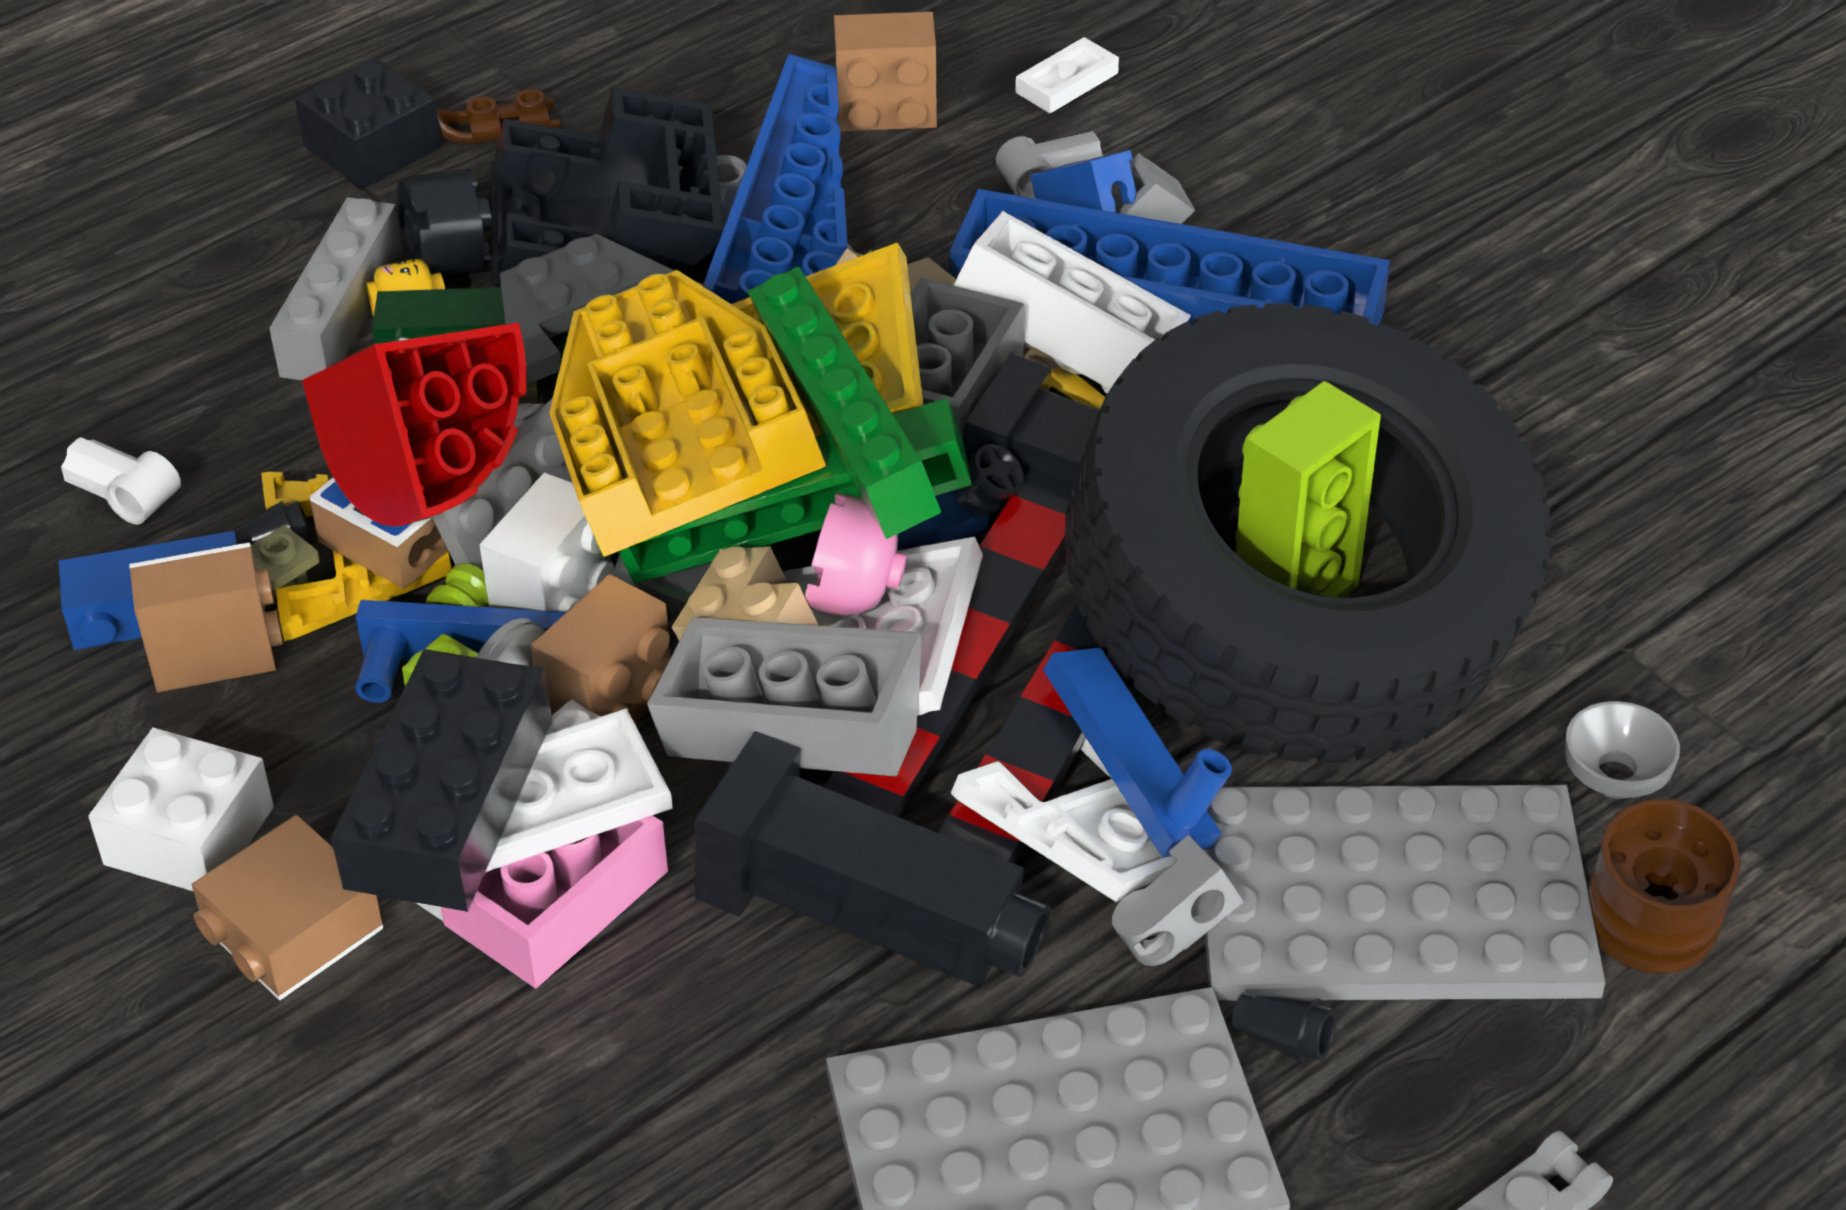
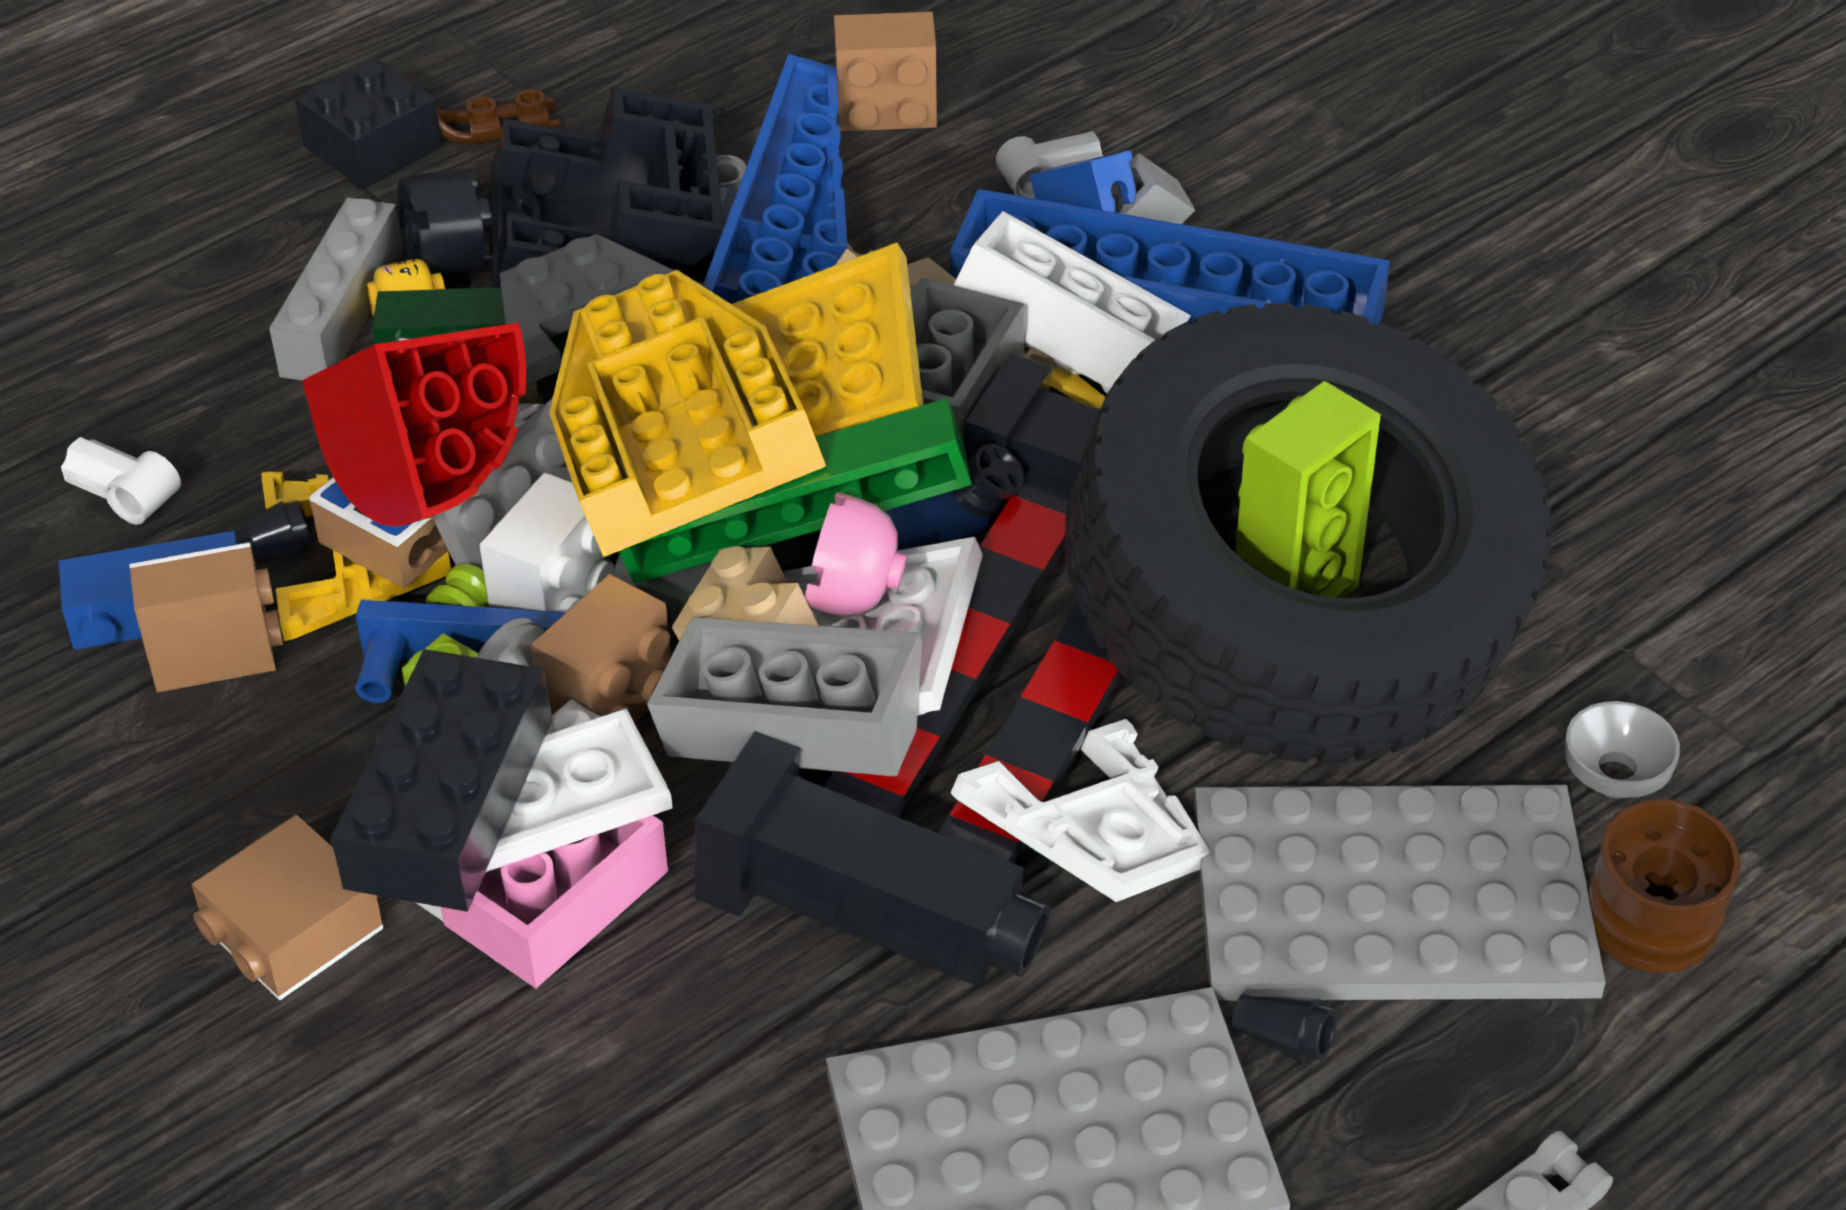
(180, 809): white brick -> none
(285, 558): olive bracket -> none
(845, 403): green brick -> none
(1067, 75): white plate -> none
(1134, 755): blue piece -> none
(1175, 906): light grey leg -> none

